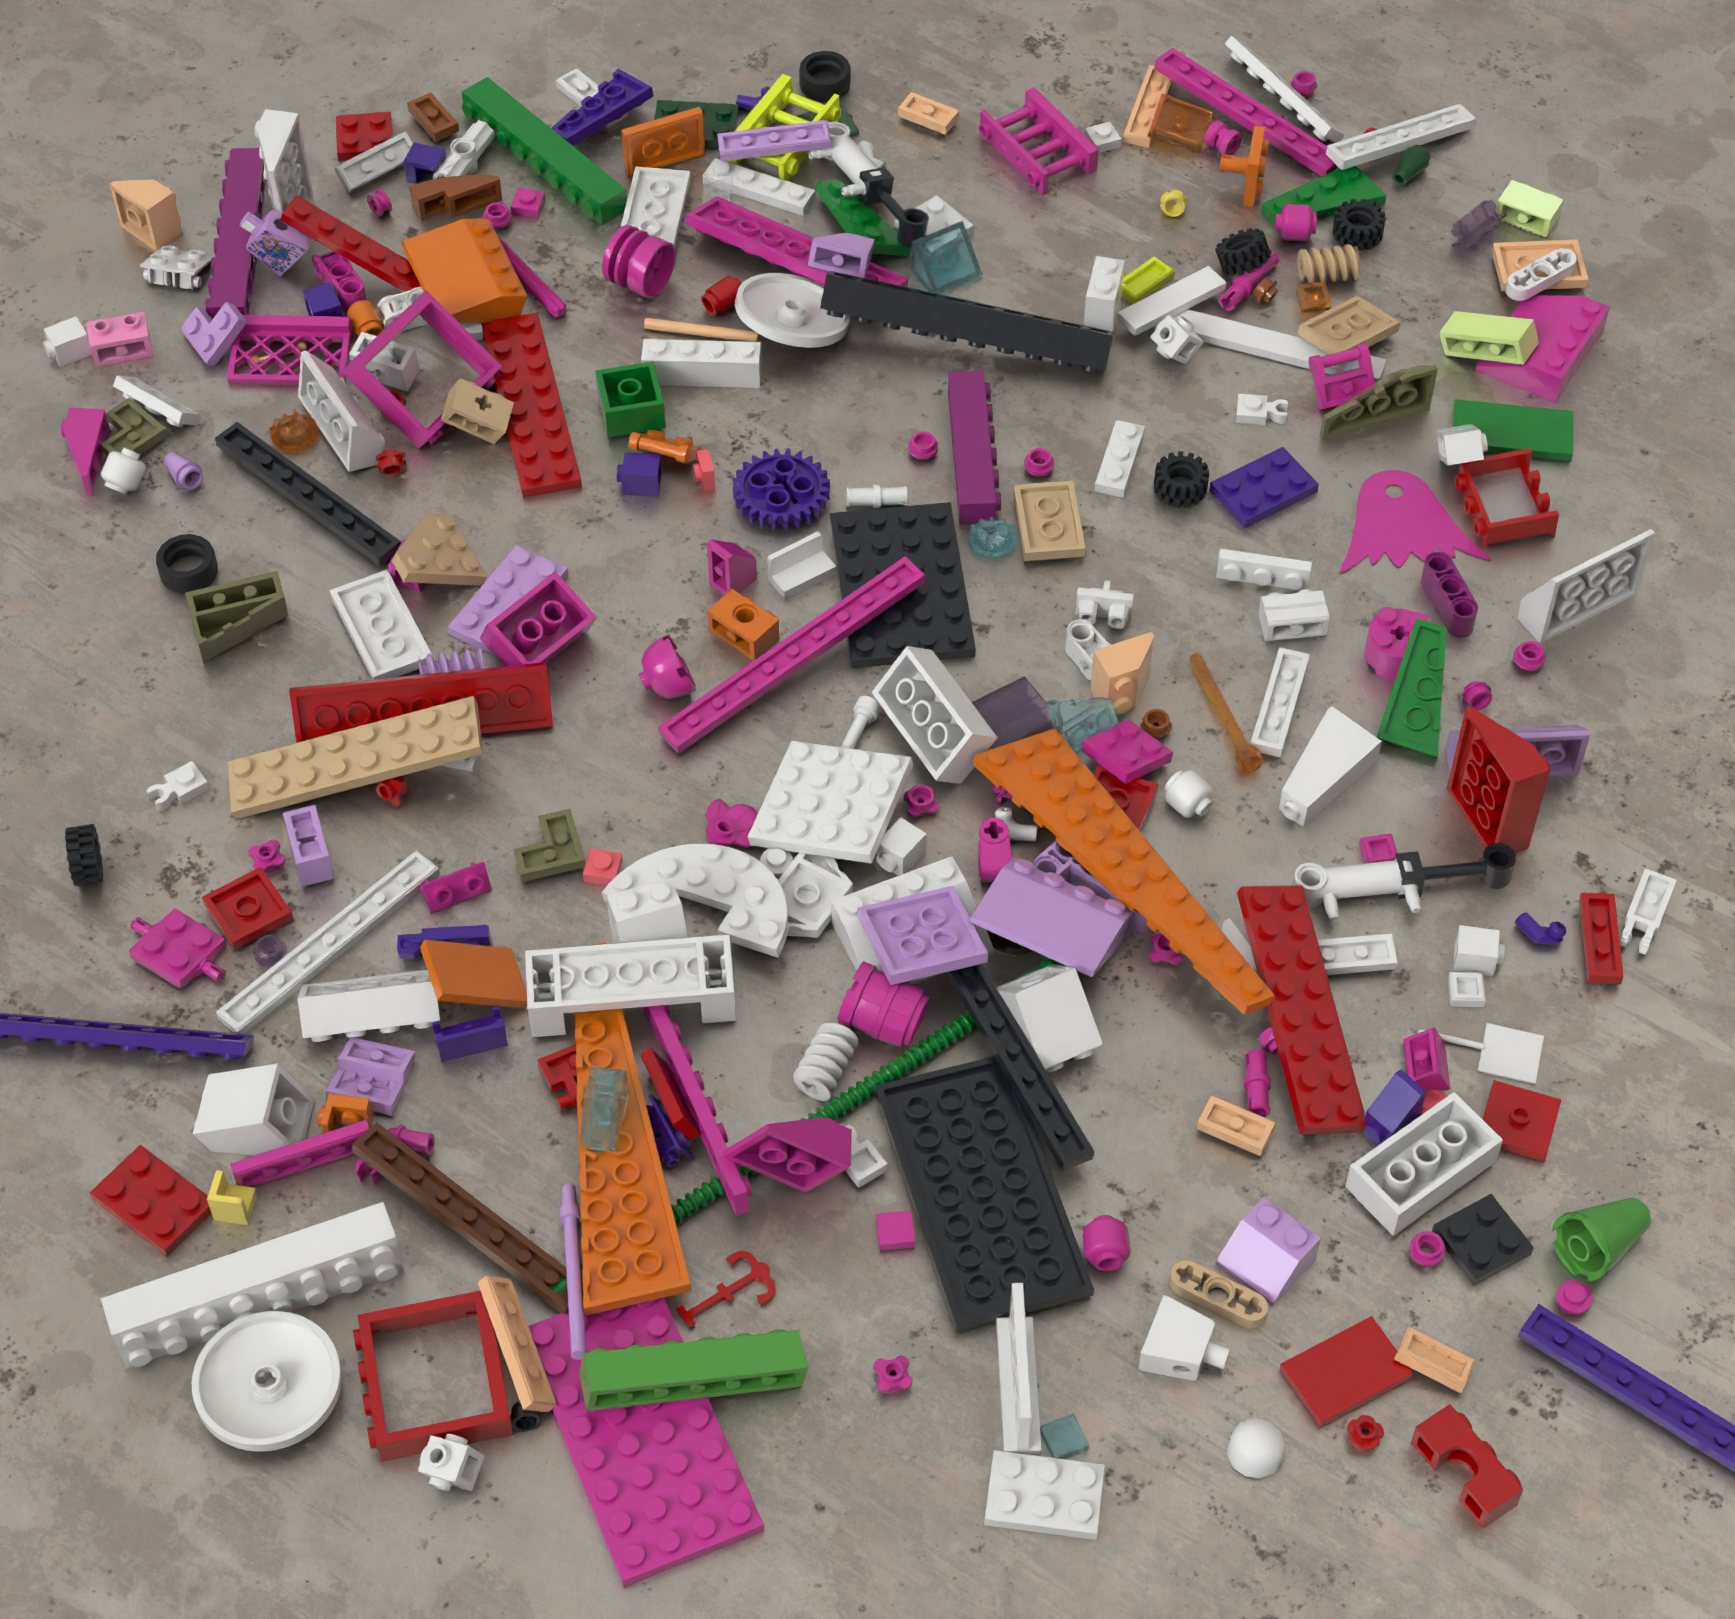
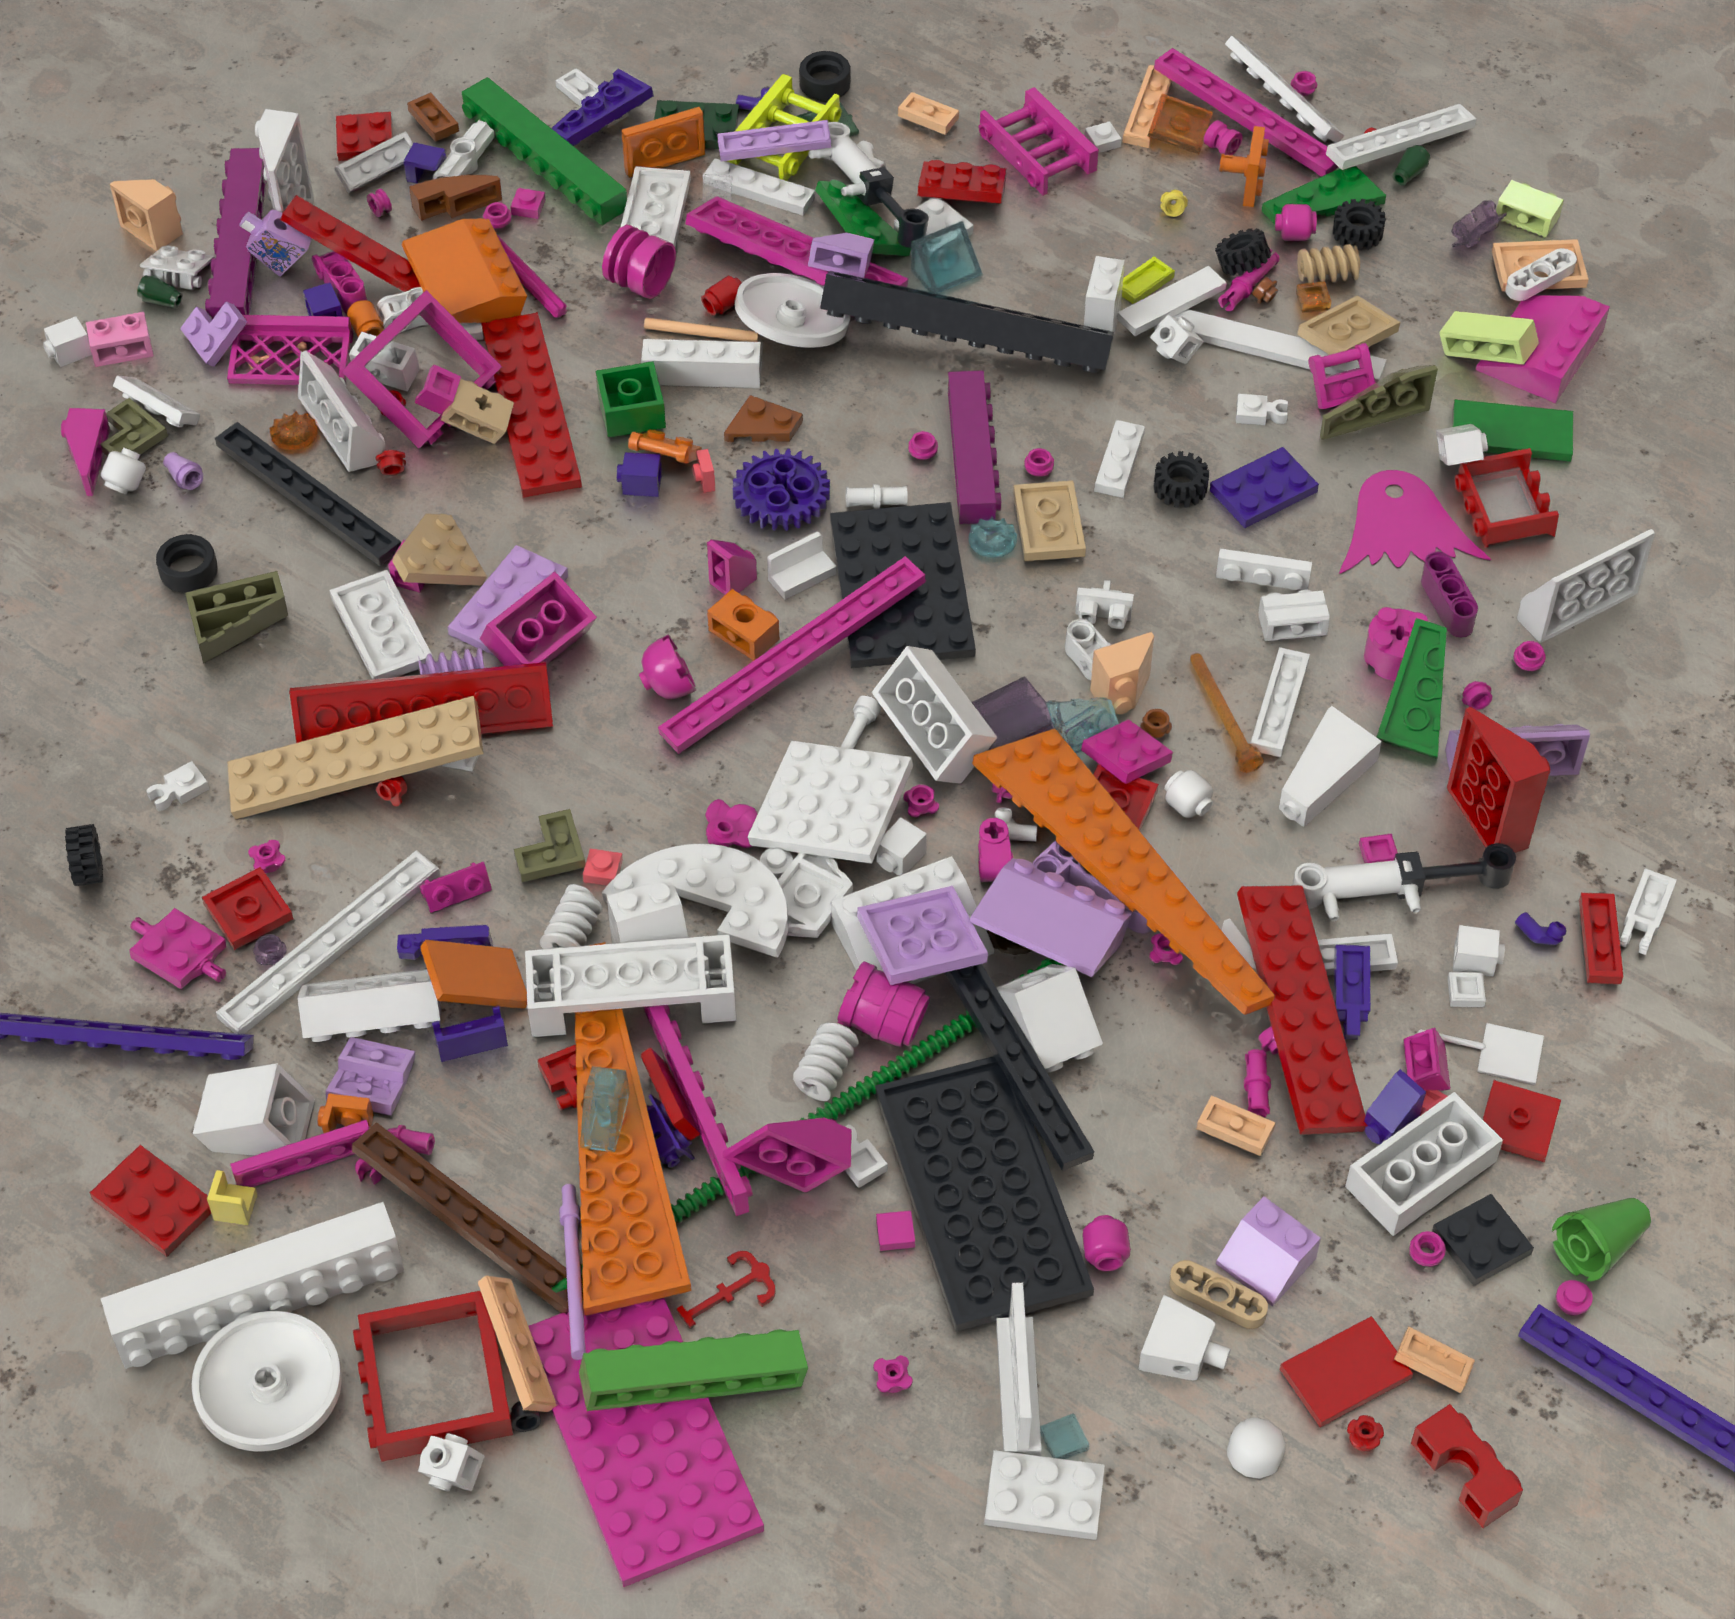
(158, 292): none -> dark green cone
(308, 845): lavender brick -> none
(438, 390): none -> dark pink panel
(572, 919): none -> white piece
(763, 422): none -> dark orange wing
(962, 181): none -> red plate
(1352, 987): none -> dark purple hinge

